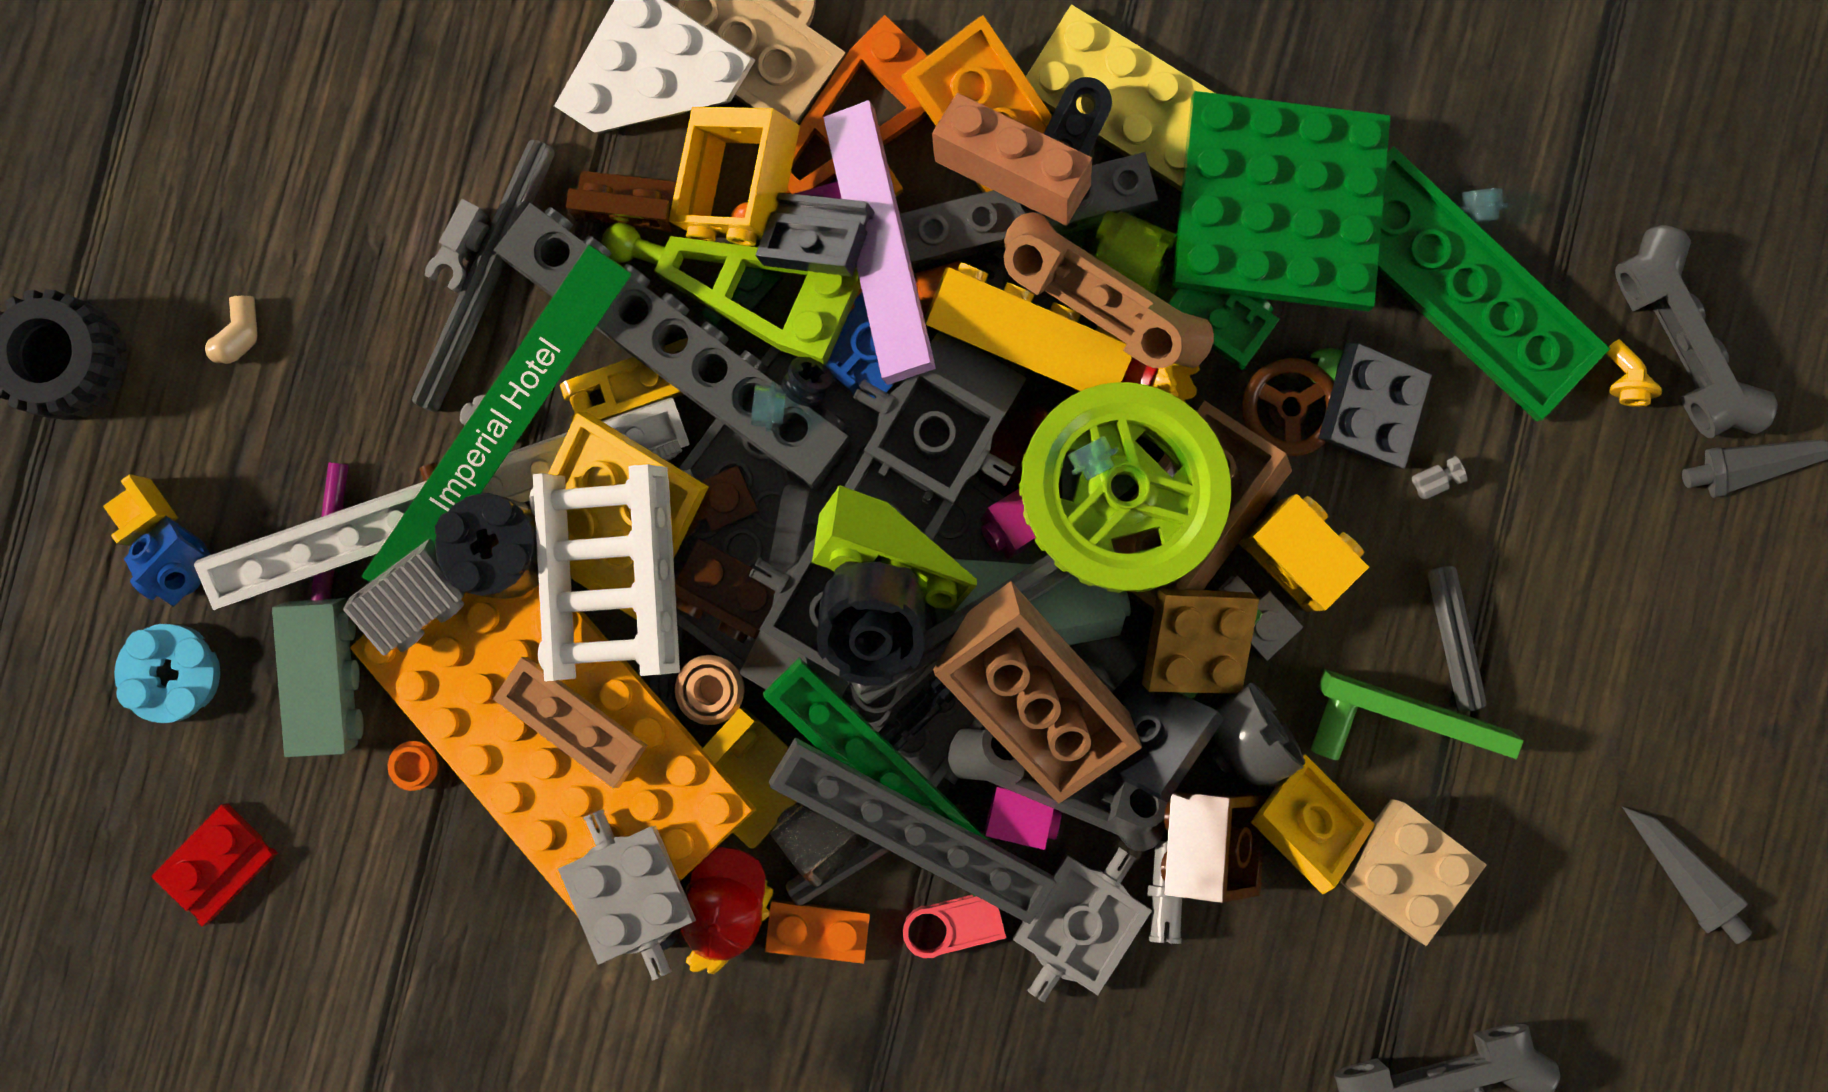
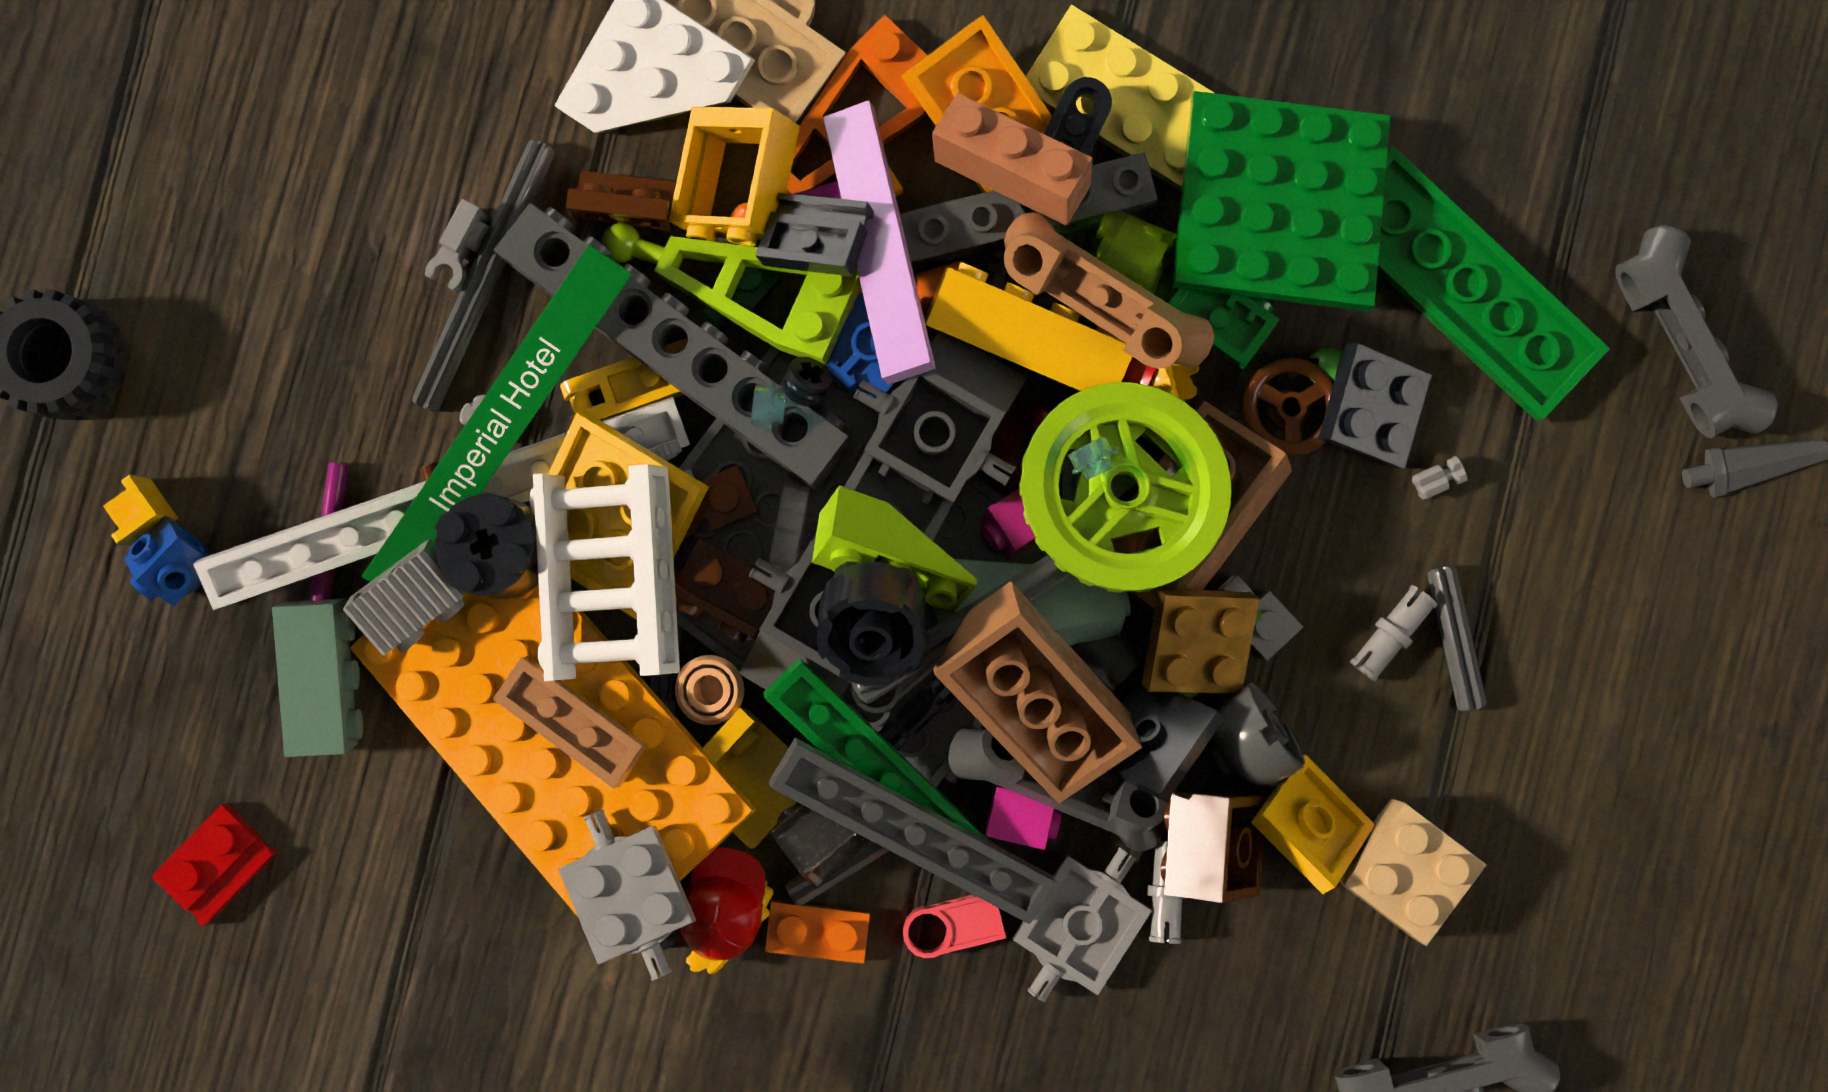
(137, 673): medium azure plate -> none
(238, 335): tan arm -> none
(413, 765): orange plate -> none
(1304, 552): yellow brick -> none
(1350, 693): bright green piece -> none
(1393, 633): none -> light grey pin
(1483, 204): clear light blue plate -> none
(1636, 386): yellow plate -> none
(1702, 889): dark grey bar -> none

